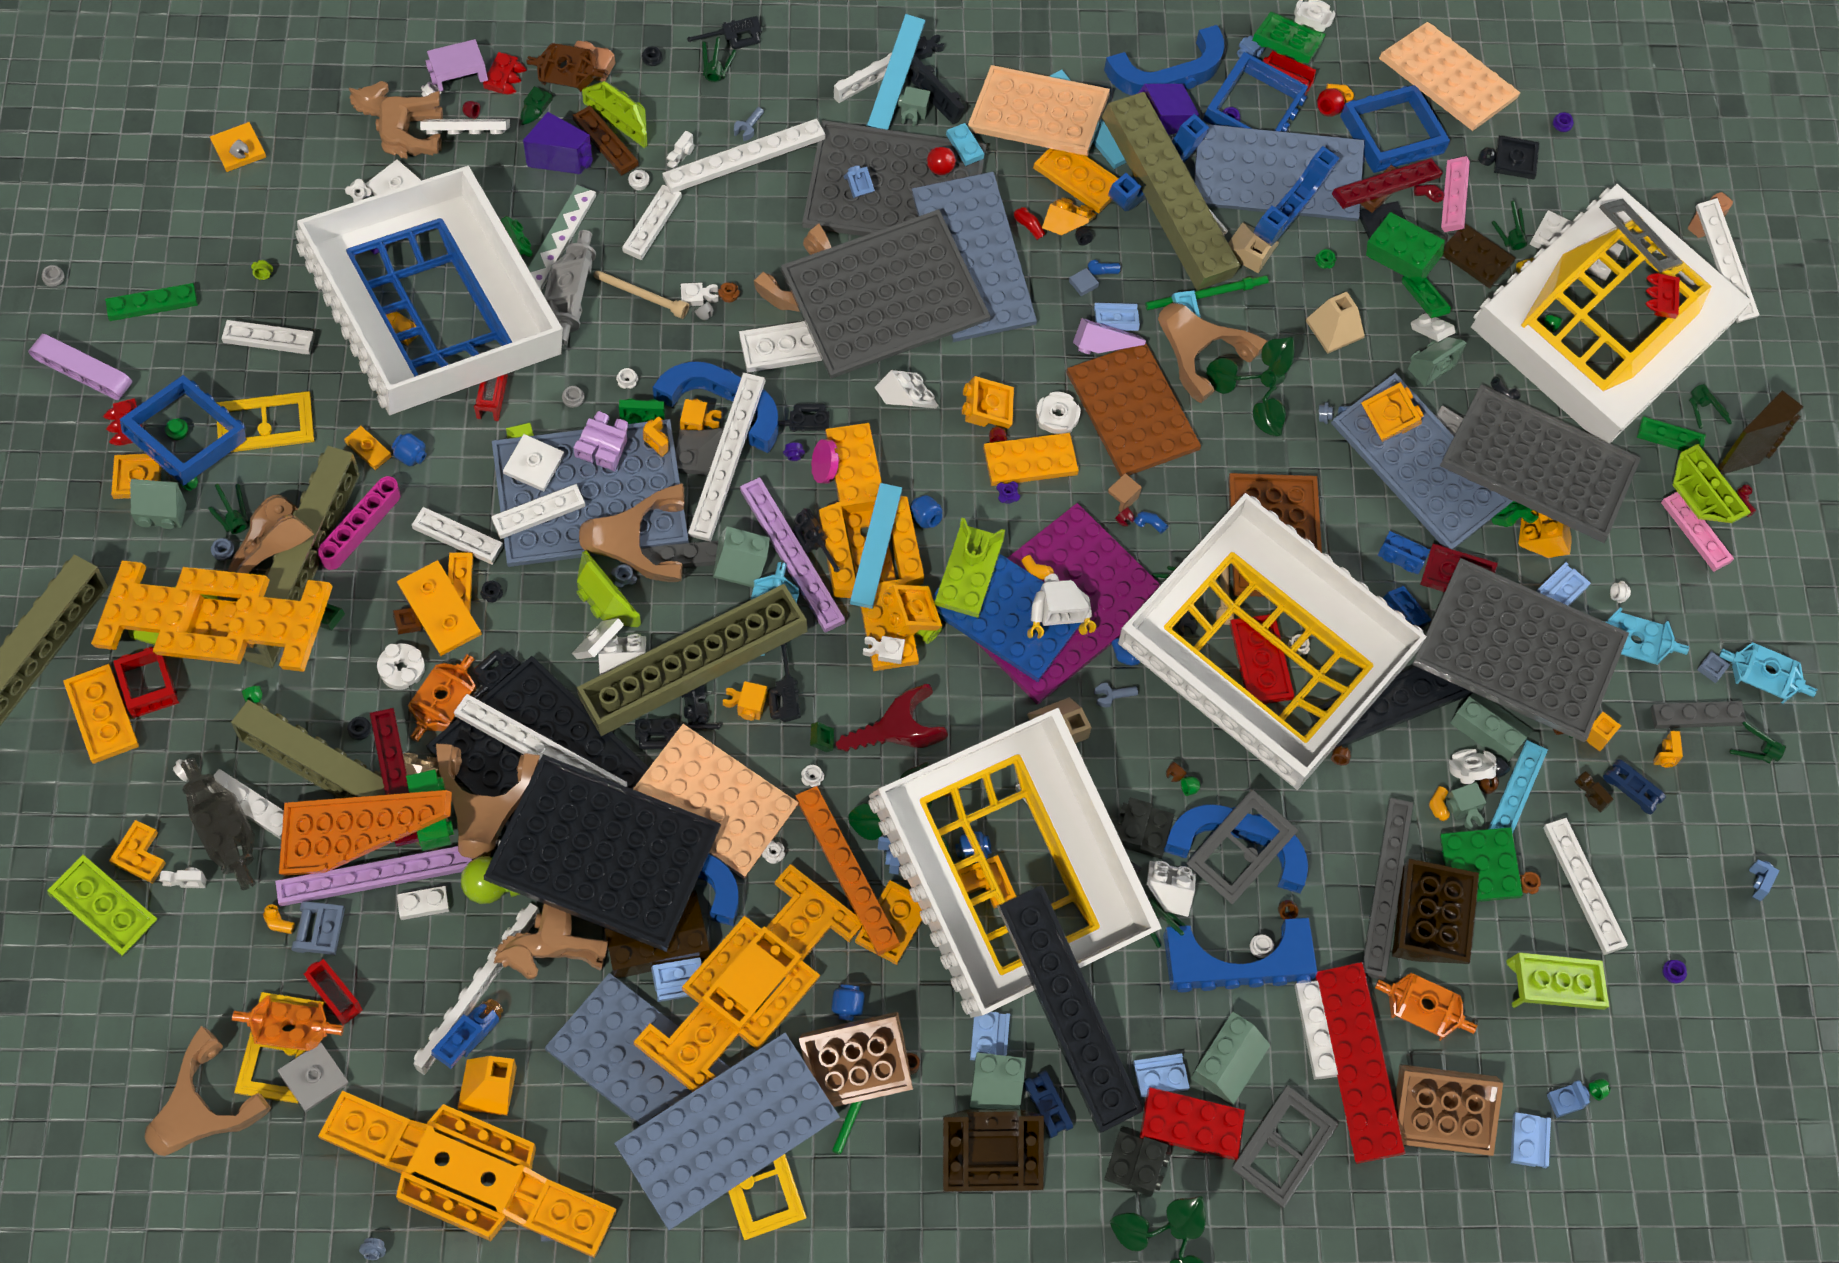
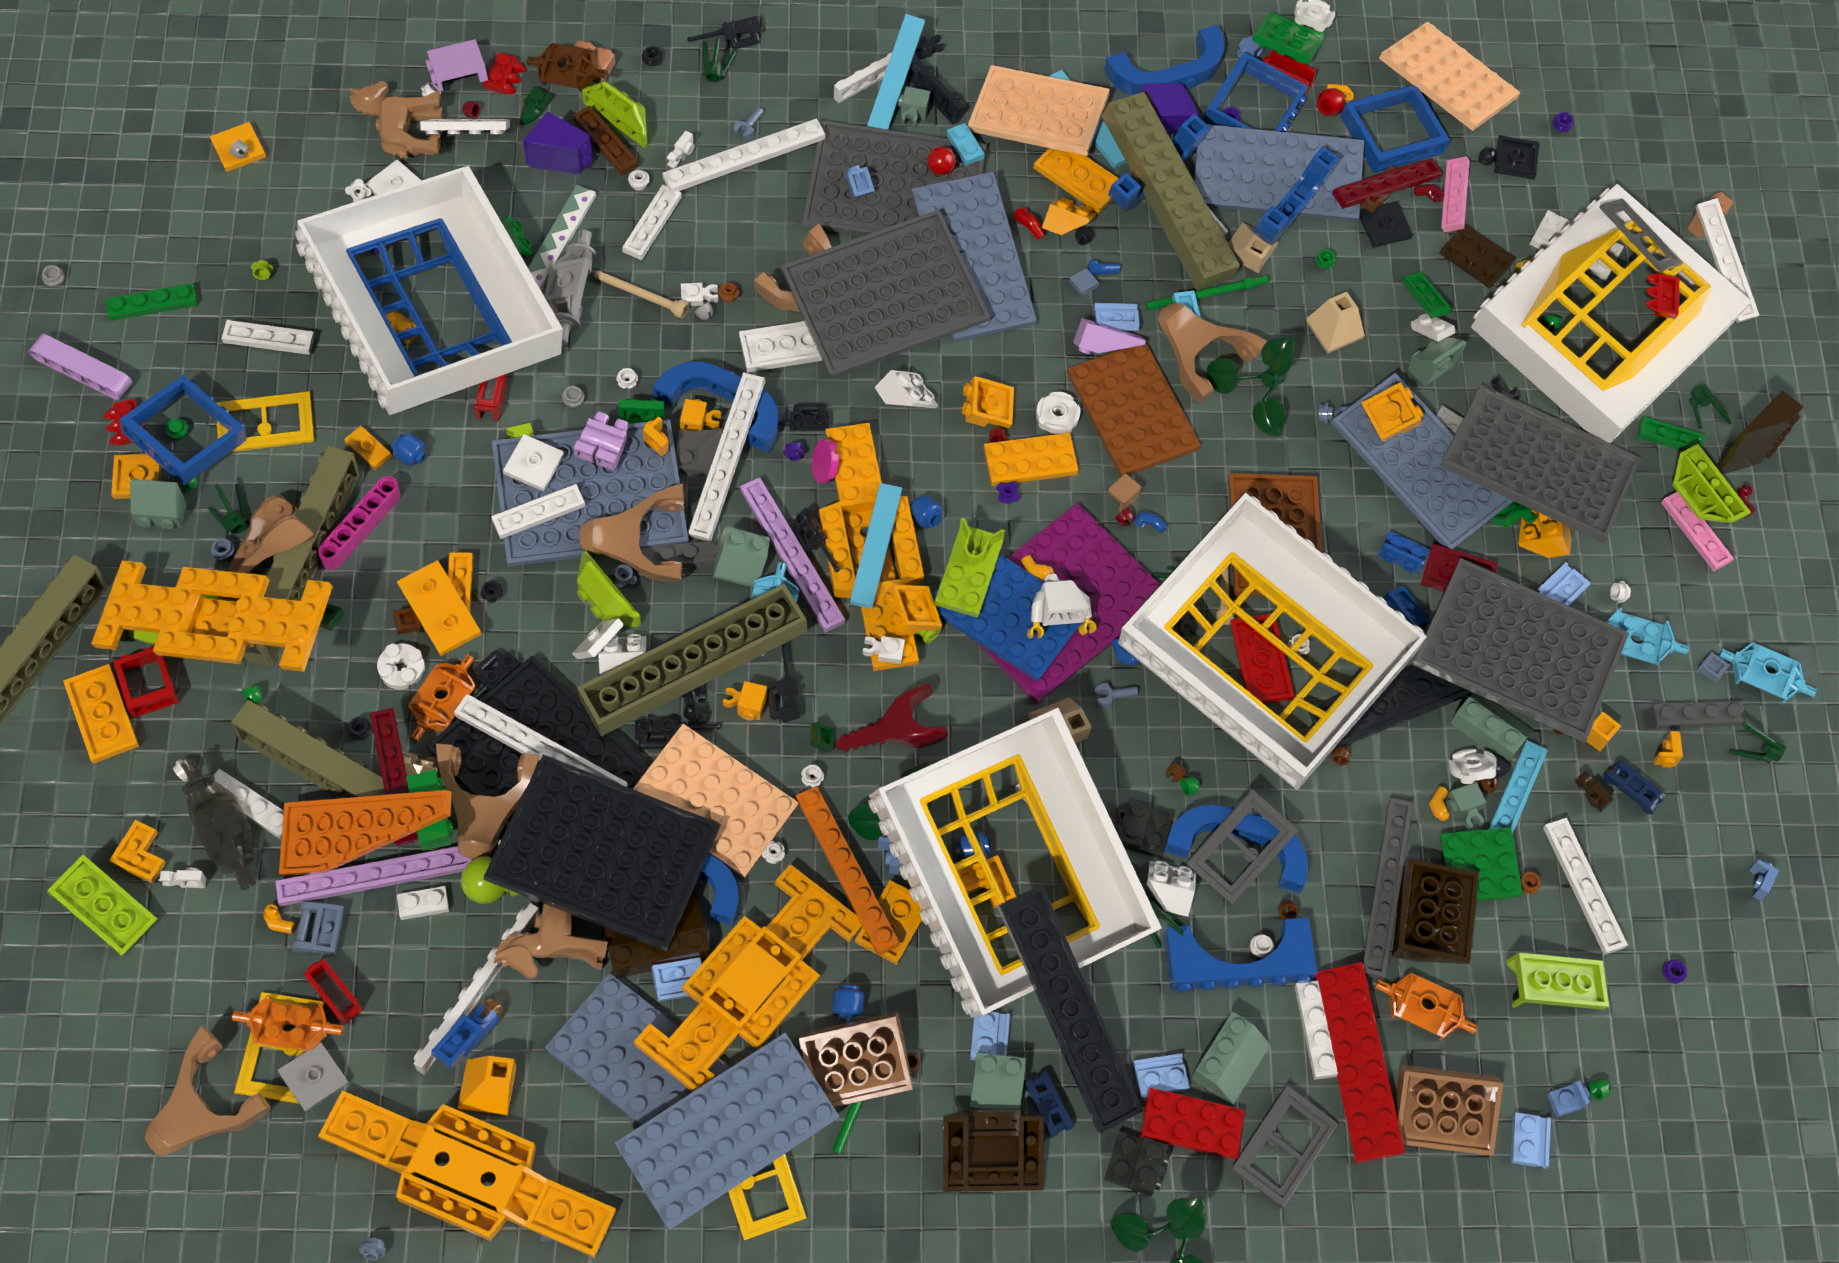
(457, 535): white plate -> none
(1405, 248): green brick -> none
(1516, 238): dark green plant -> none

